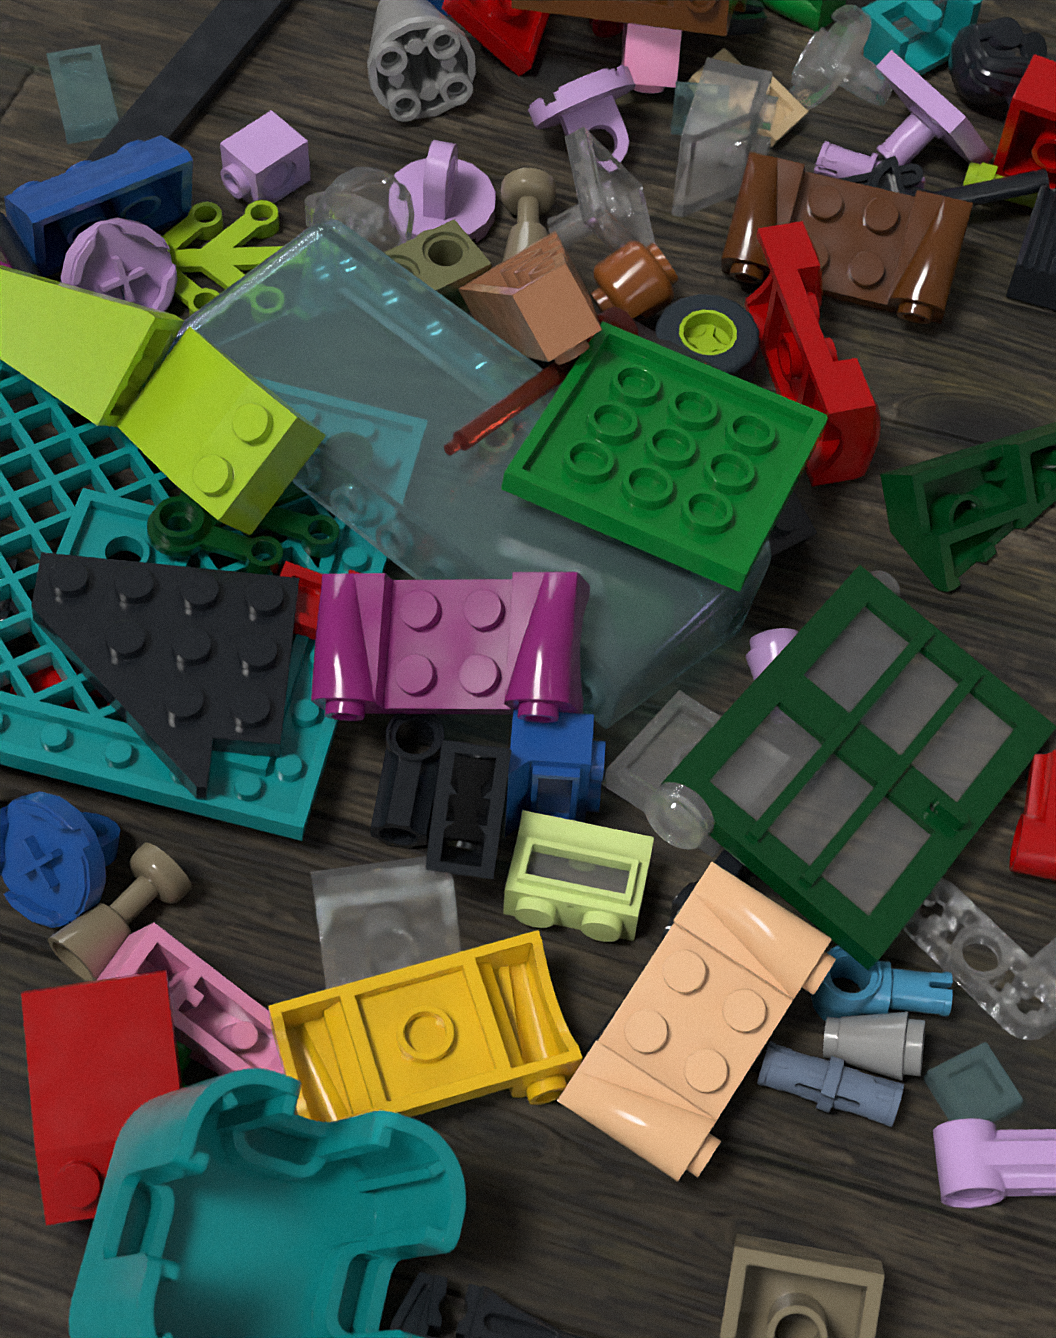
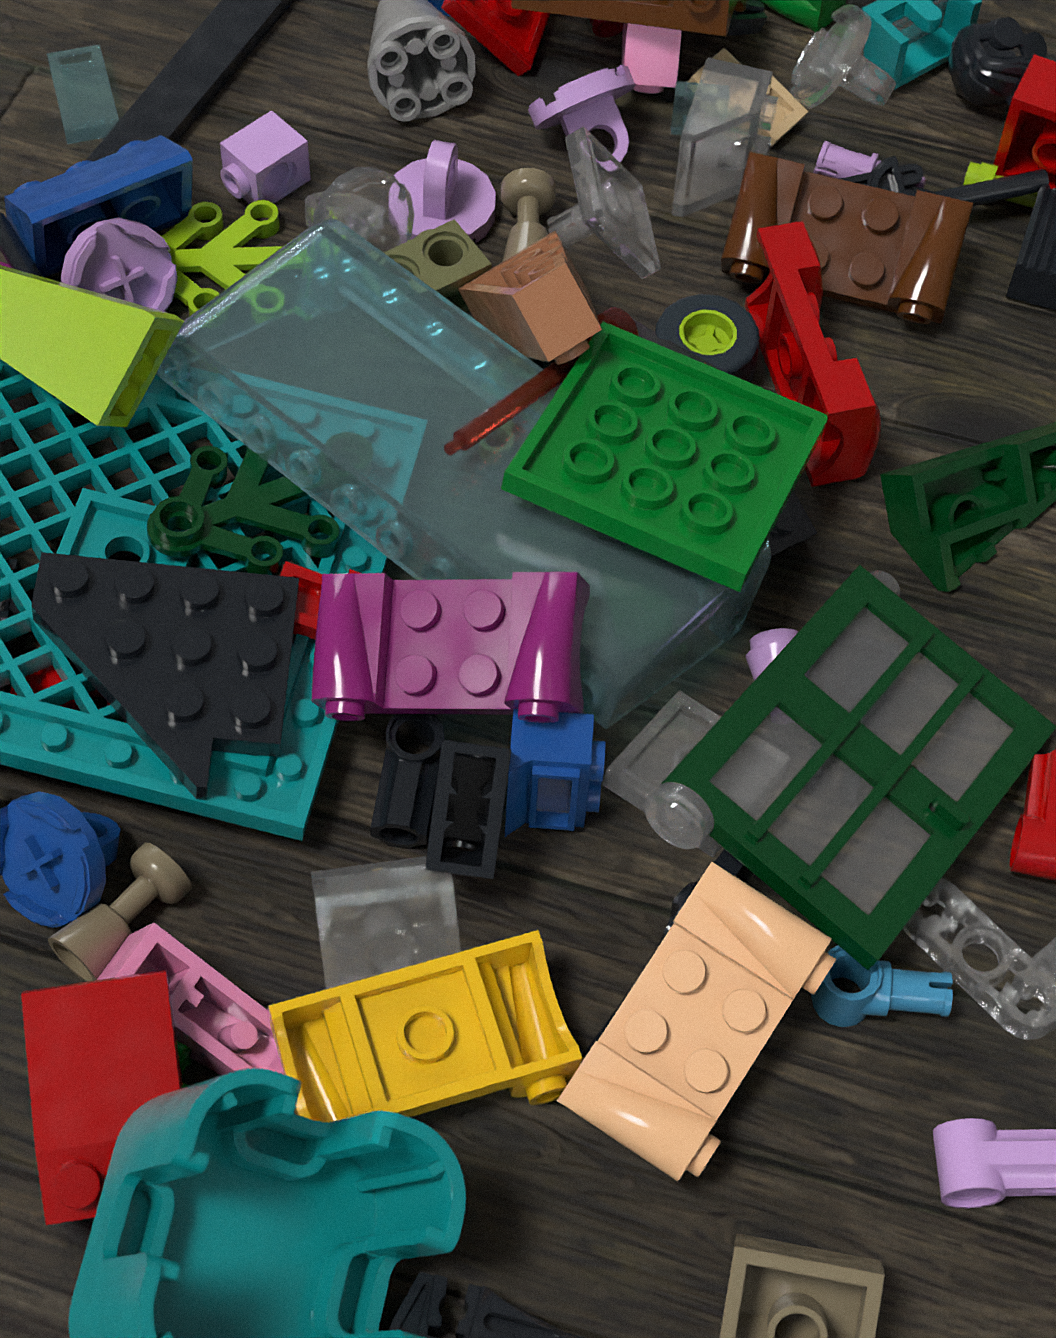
(219, 432): lime slope -> none
(577, 876): yellowish green window -> none
(635, 281): dark orange head -> none
(830, 1084): sand blue pin -> none
(877, 1043): light grey cone -> none
(929, 117): lavender tile -> none
(973, 1086): clear light blue tile -> none

